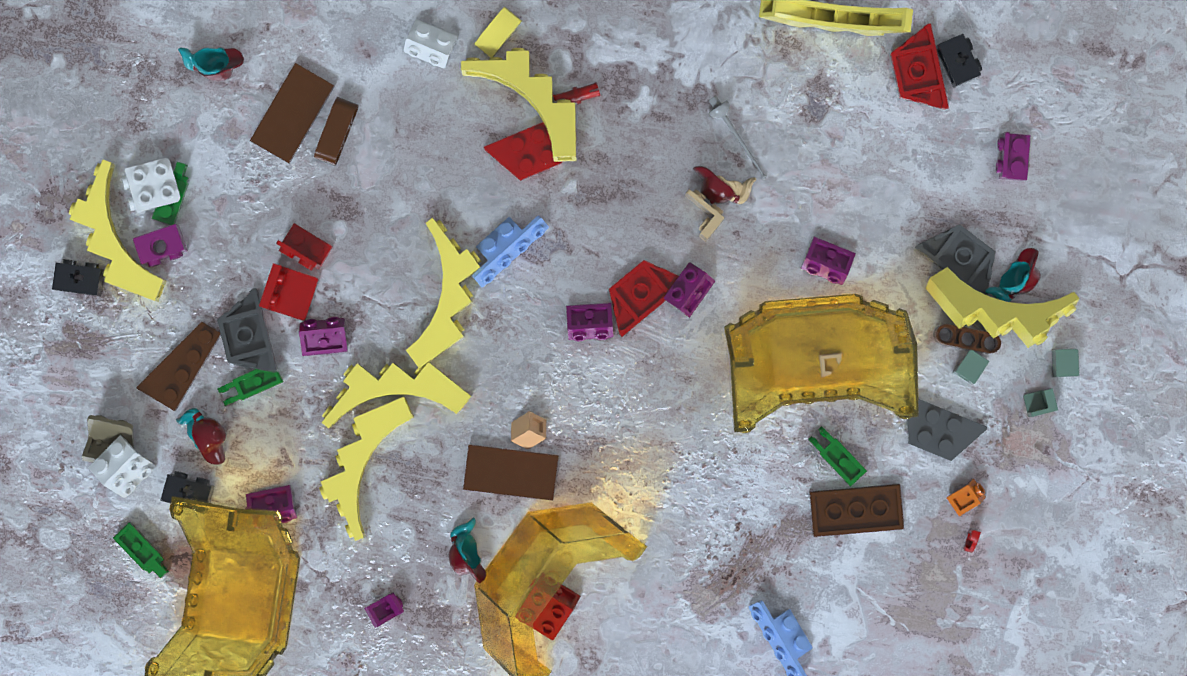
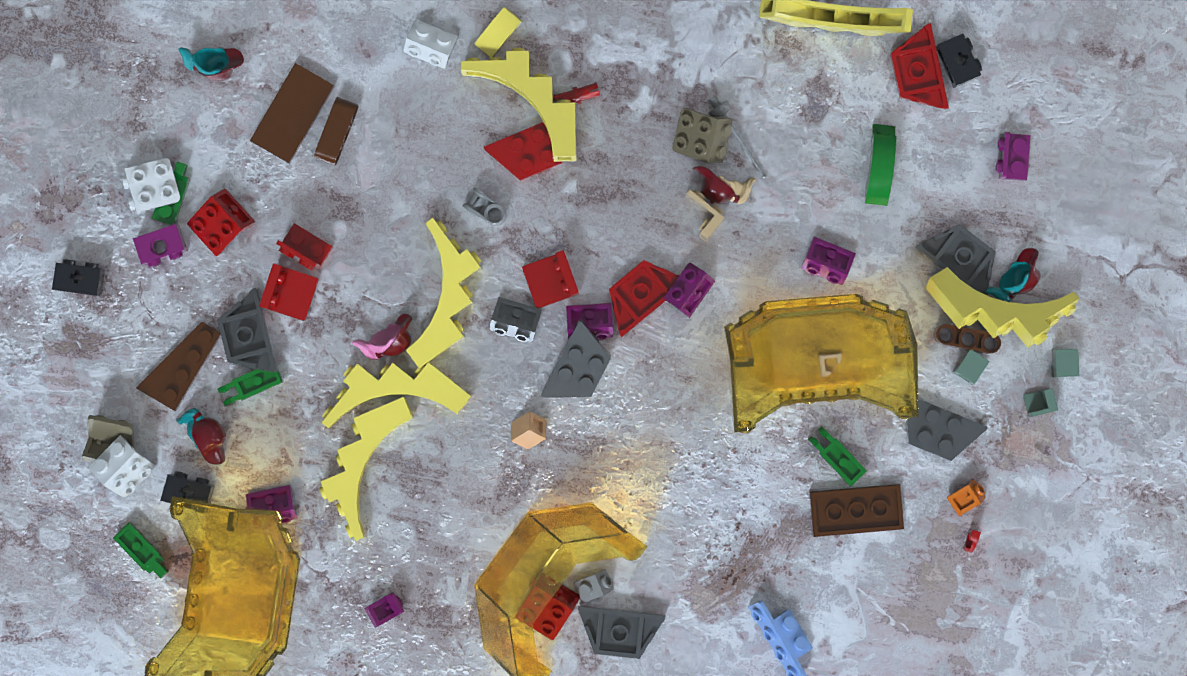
(96, 214): light yellow arch -> none
(220, 221): none -> red bracket
(323, 336): magenta bracket -> none
(389, 341): none -> hair
(463, 552): hair -> none
(484, 207): none -> light grey piece
(505, 245): light blue bracket -> none
(510, 472): reddish brown tile -> none
(515, 320): none -> flat silver bracket
(550, 280): none -> red bracket
(578, 366): none -> dark grey wing
(594, 586): none -> light grey bracket
(619, 631): none -> dark grey wing
(702, 136): none -> dark tan bracket
(881, 165): none -> green arch

